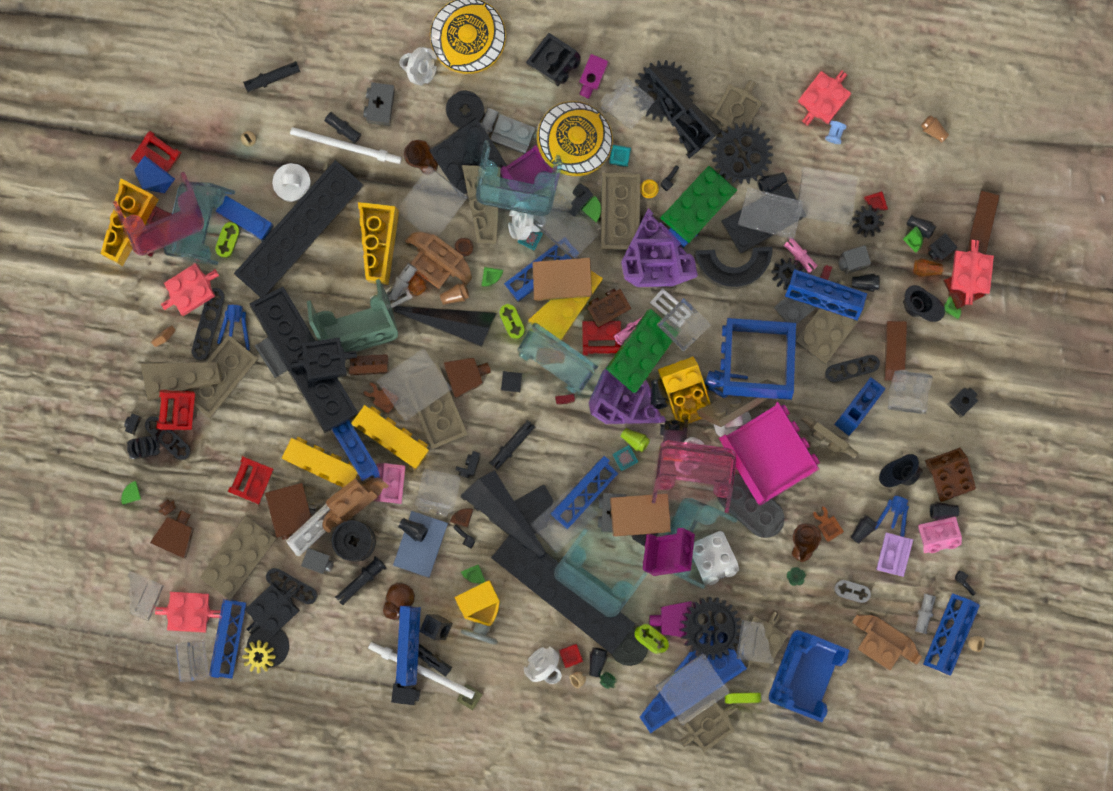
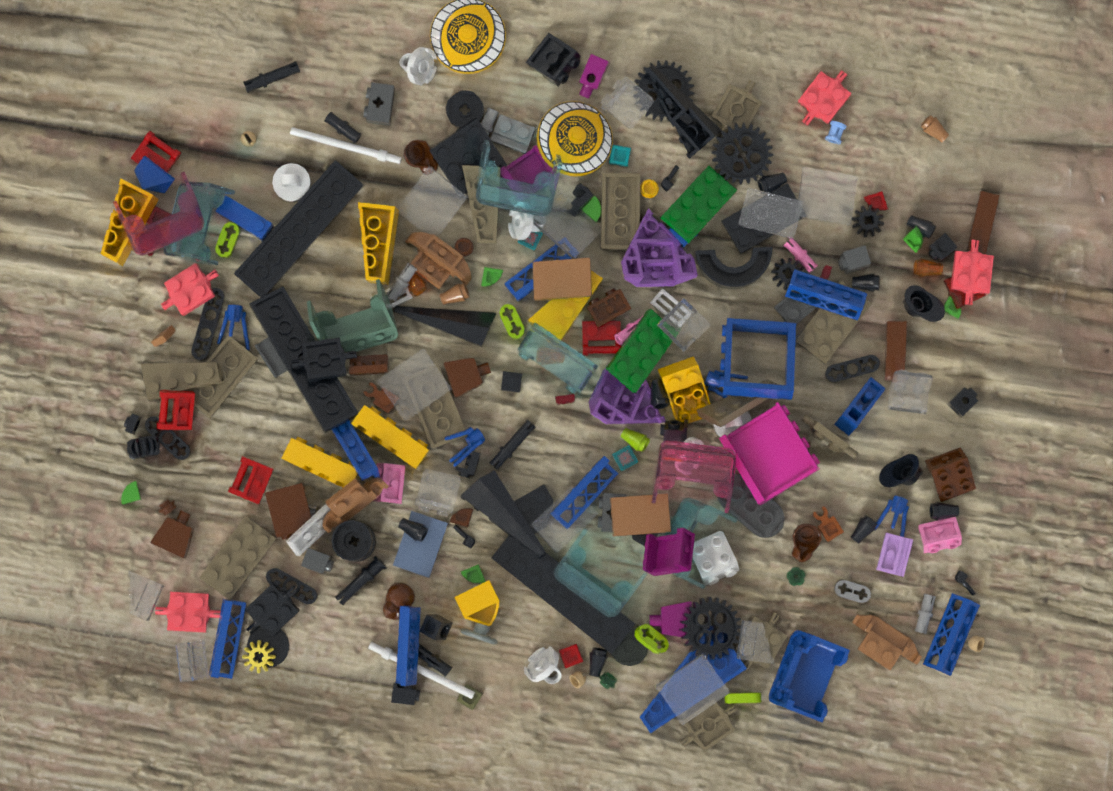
(473, 439): none -> blue plant

